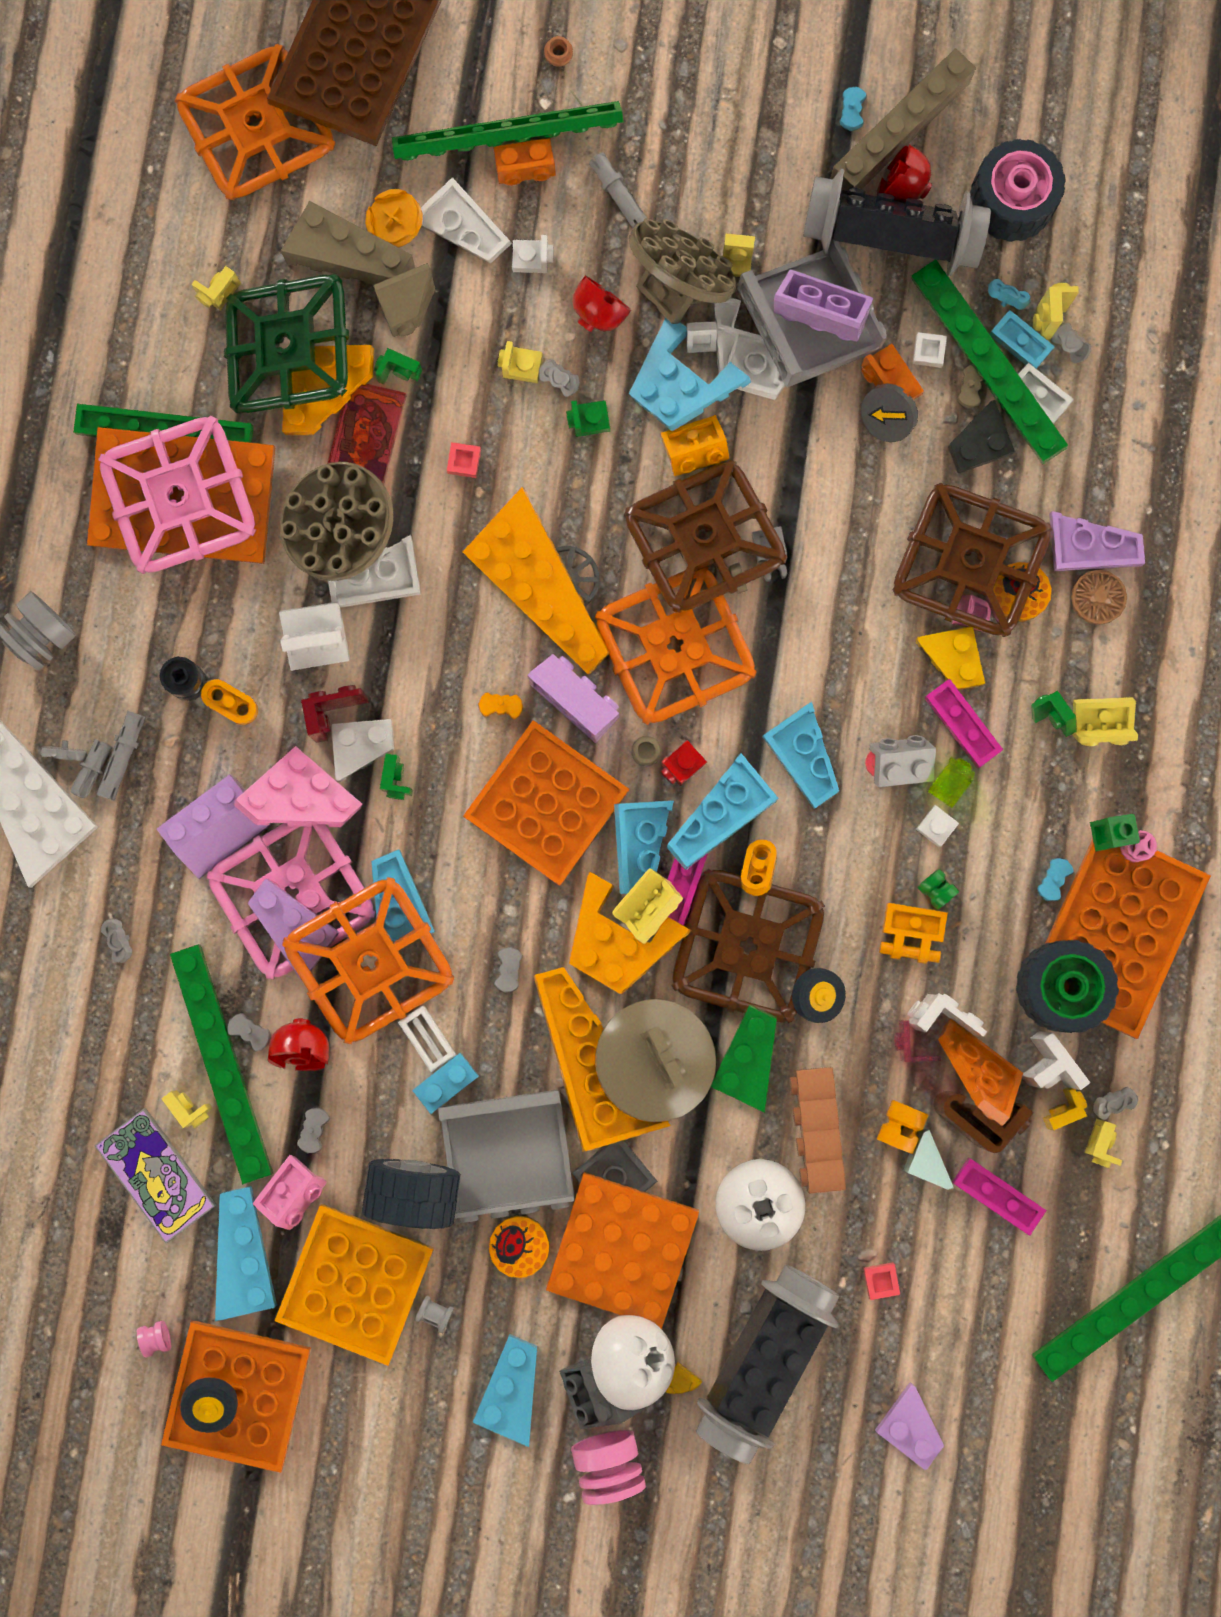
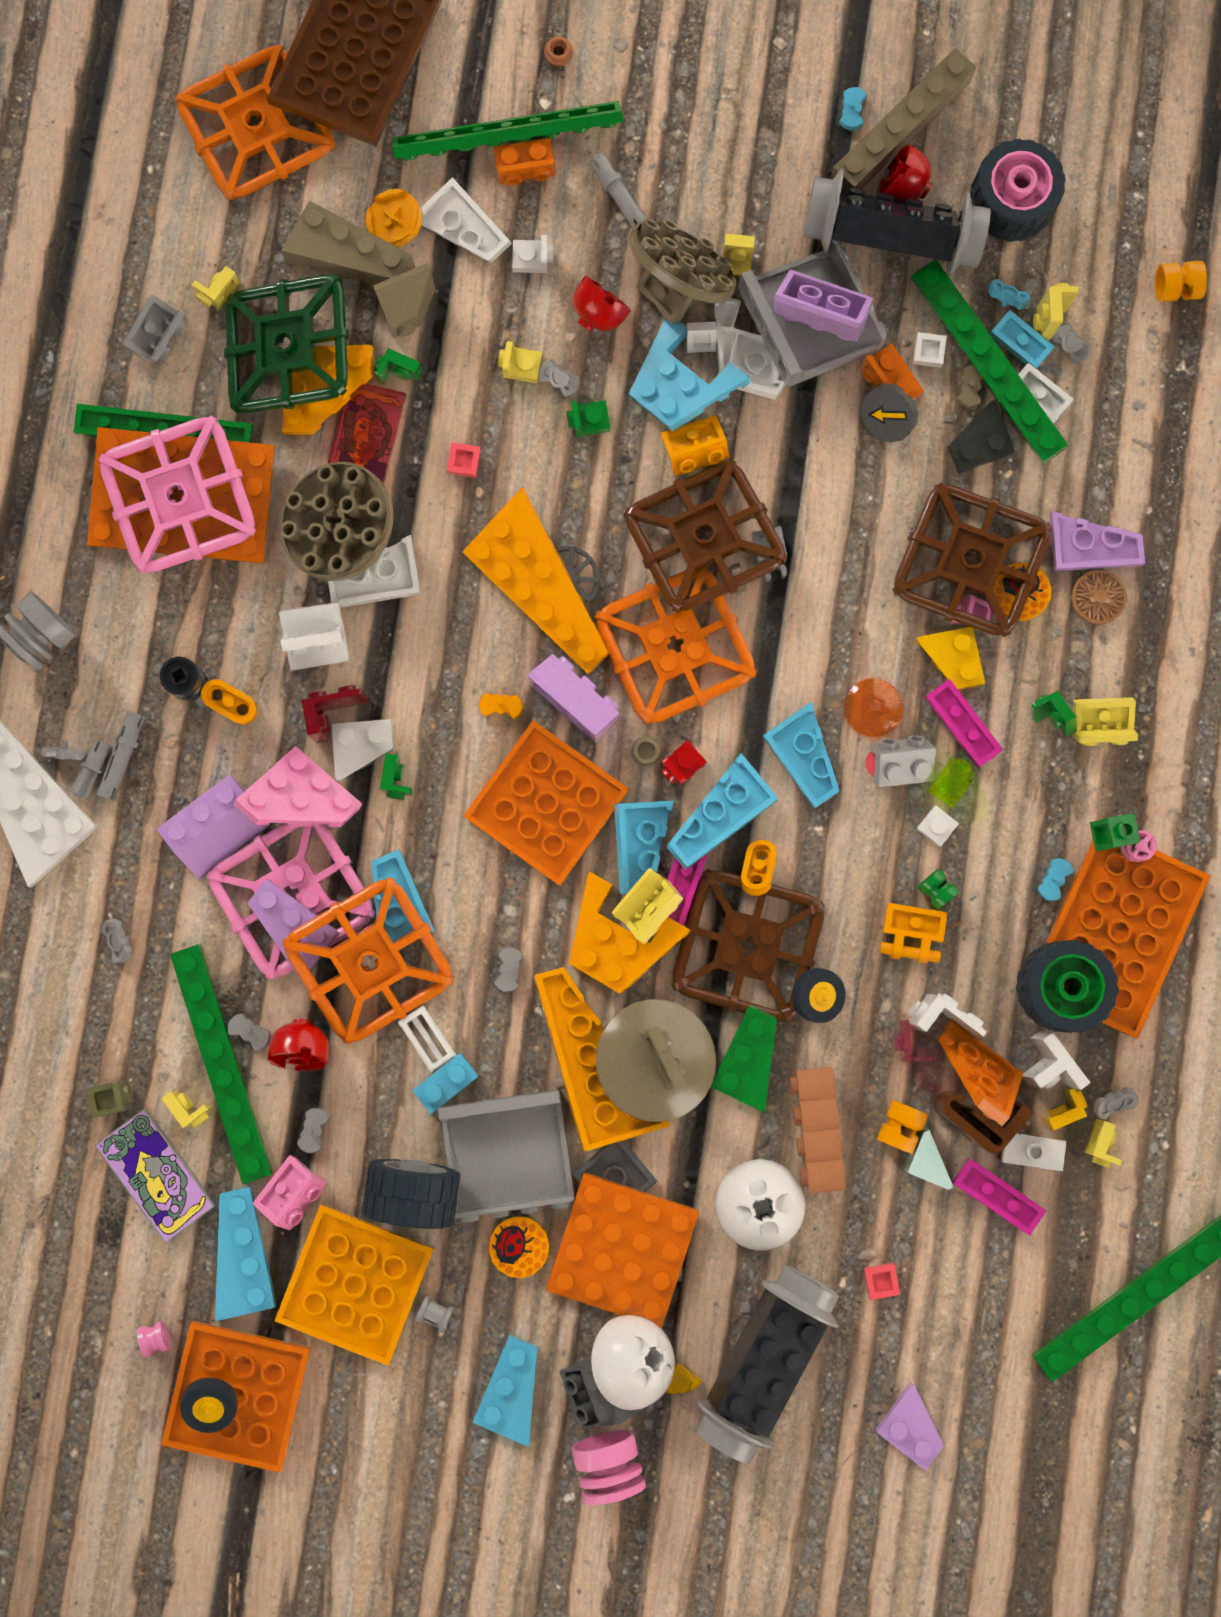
(109, 1098): none -> olive bracket
(153, 330): none -> light grey bracket
(871, 722): none -> clear orange dish
(1035, 1152): none -> white plate
(1184, 281): none -> light orange wheel

